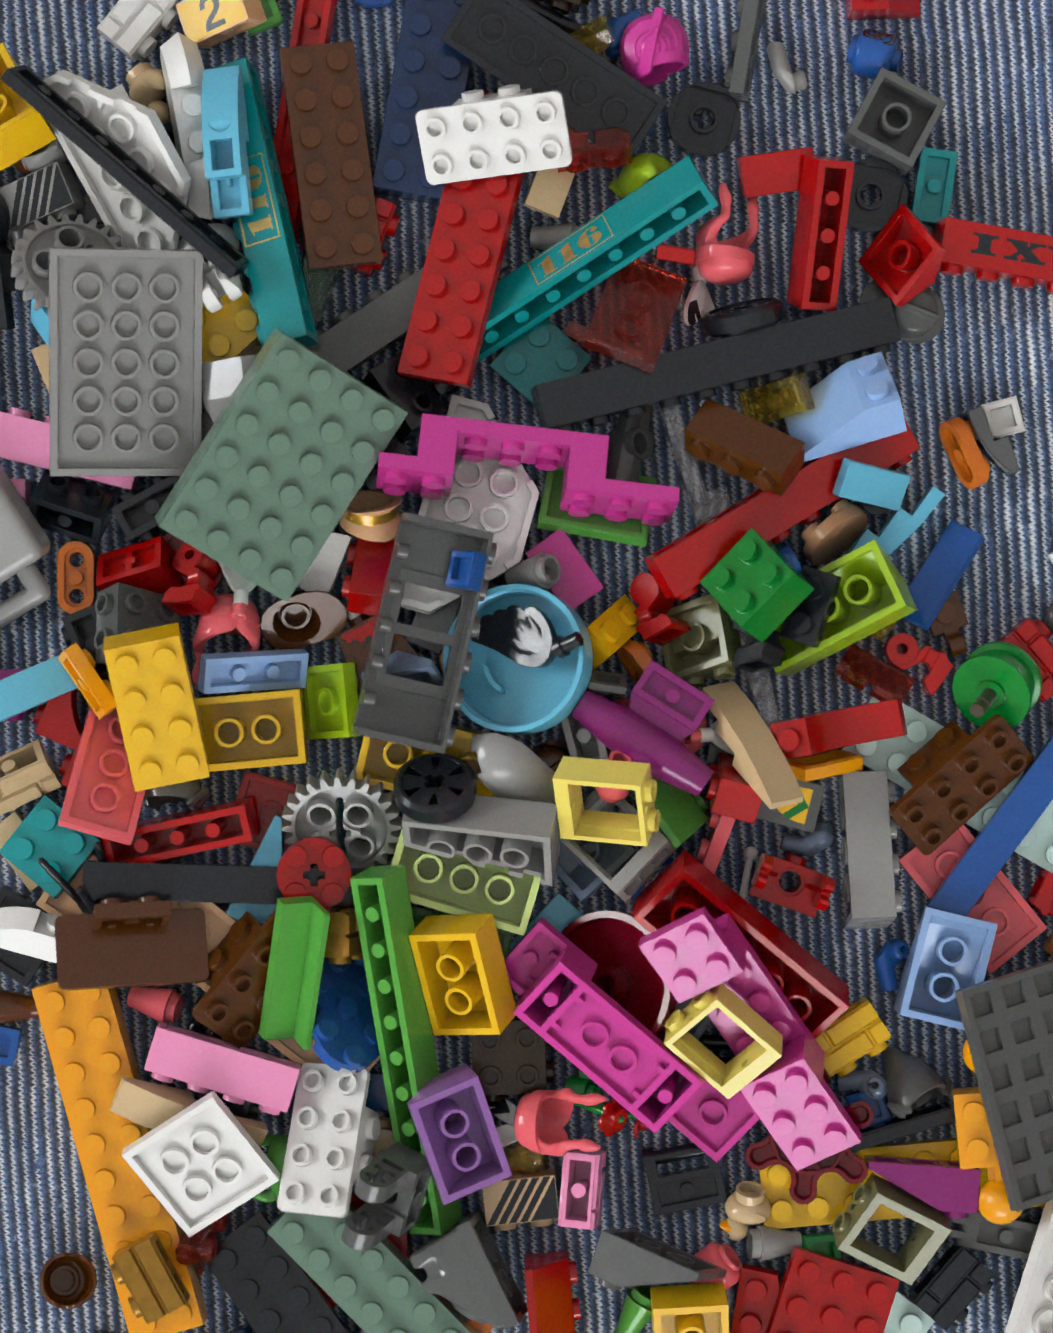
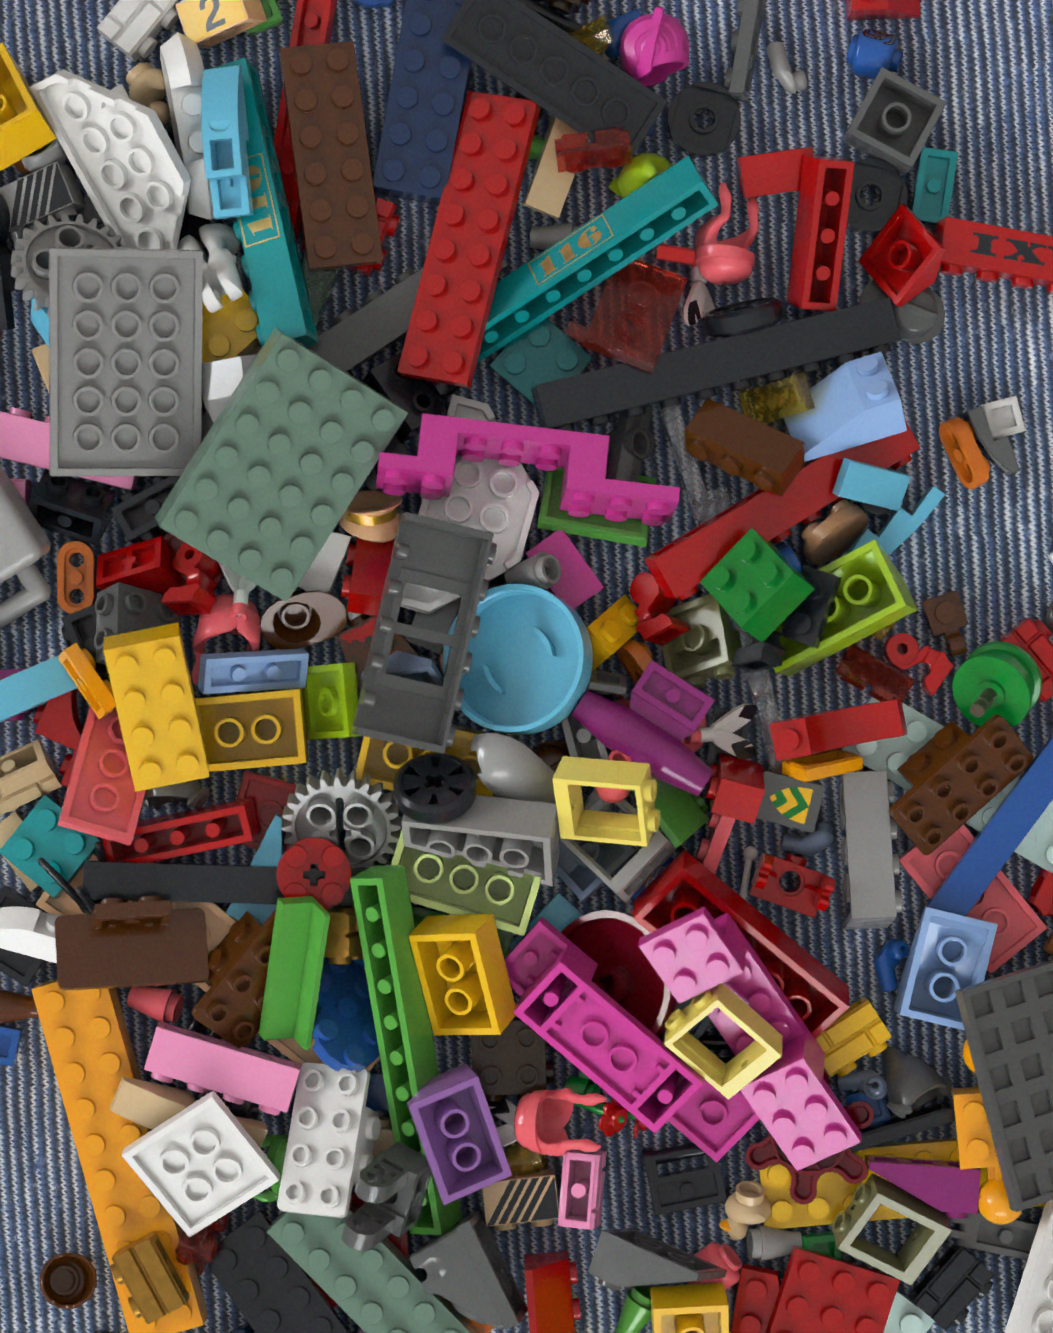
(125, 170): black tile -> none
(466, 570): blue tile -> none
(494, 135): white bracket -> none
(525, 636): black animal -> none
(755, 748): tan slope -> none
(942, 572): blue tile -> none

